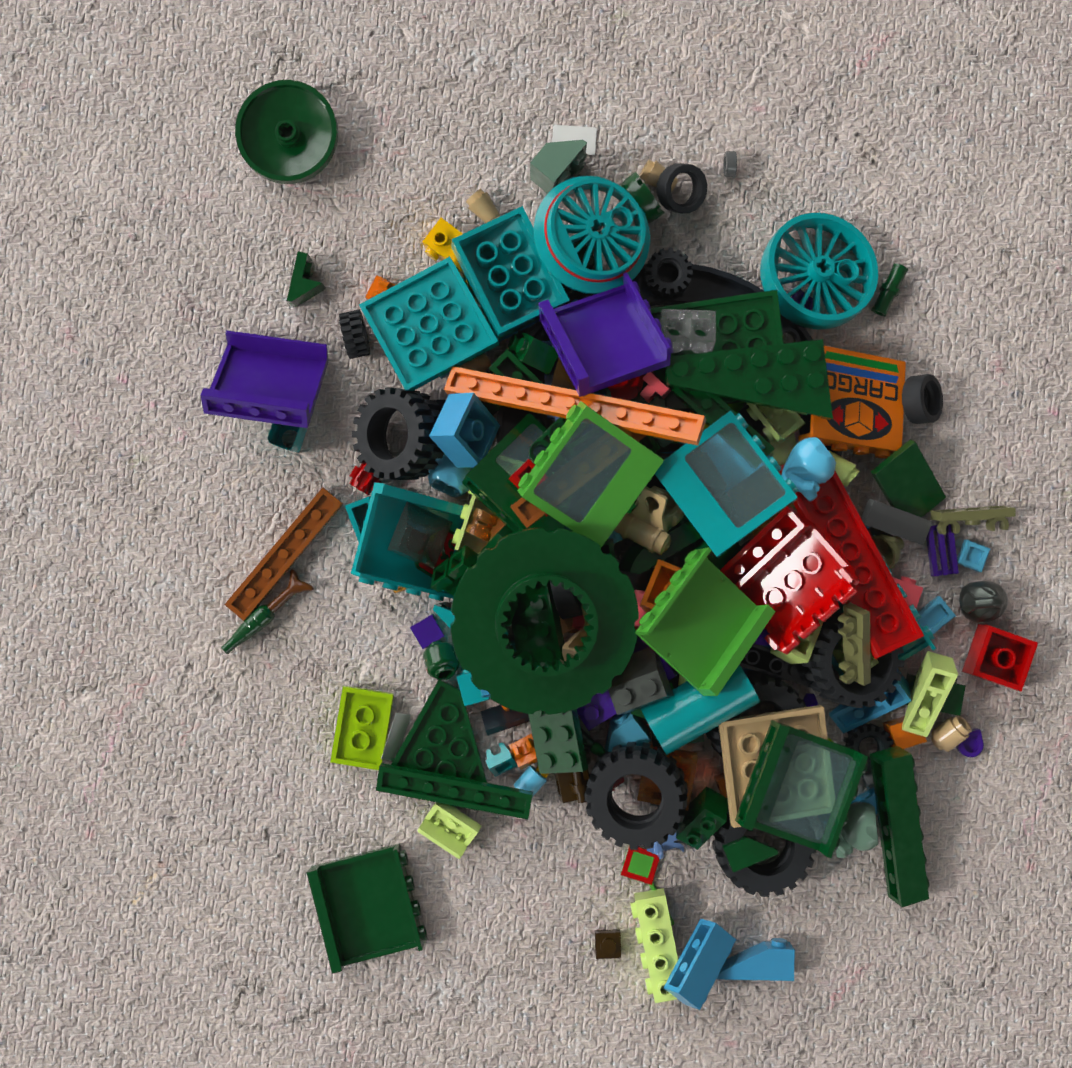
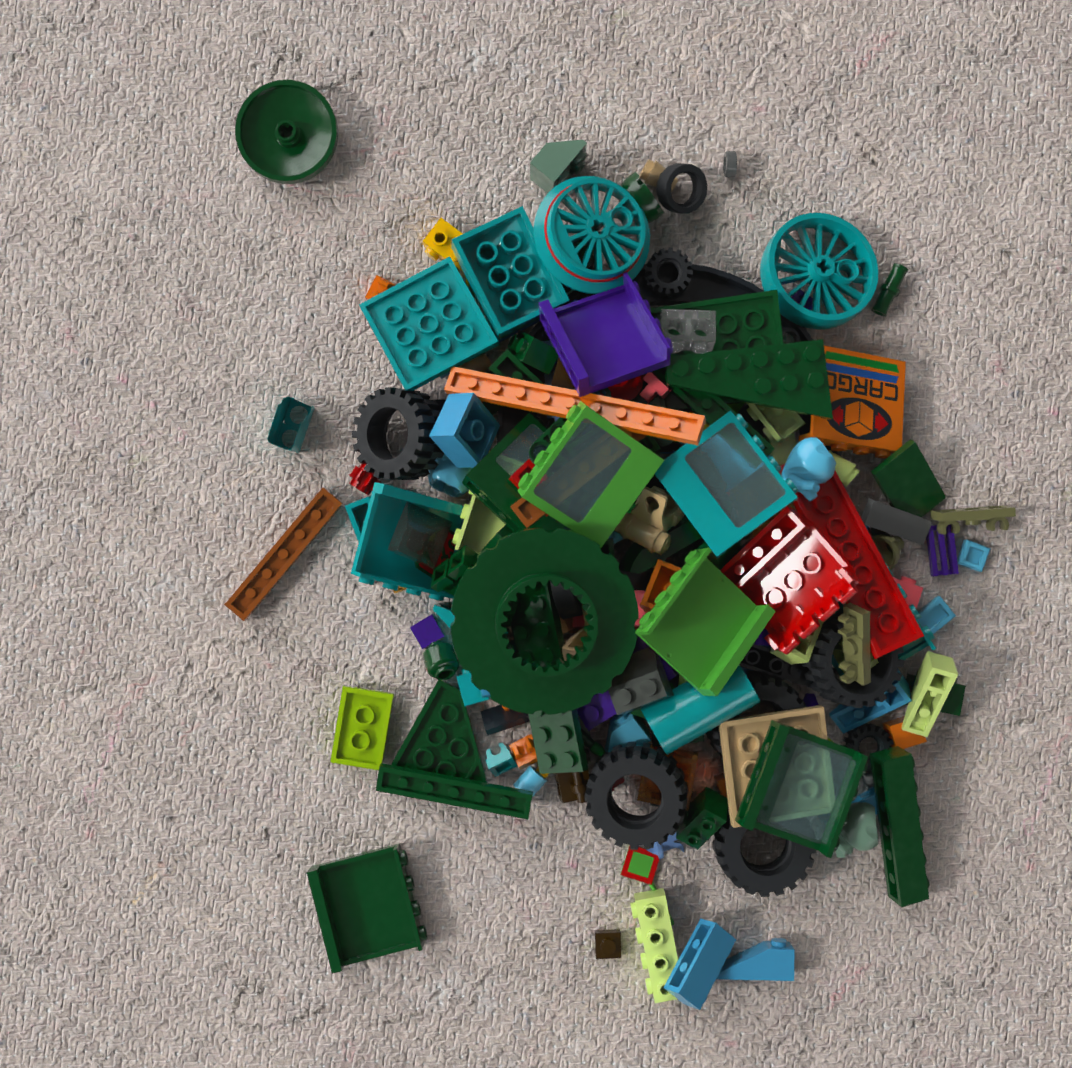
(265, 613): dark green piece -> none
(267, 379): dark purple panel -> none
(301, 287): dark green slope -> none
(354, 334): black tyre -> none
(396, 736): white sticker -> none
(449, 828): yellowish green bracket -> none
(480, 530): clear orange wheel -> none
(482, 206): tan cone -> none
(570, 133): white sticker -> none
(747, 852): dark green tile -> none
(922, 399): black tyre -> none
(951, 733): tan brick -> none
(972, 745): dark purple tile -> none
(983, 601): pearl dark grey piece -> none
(1000, 657): red brick -> none

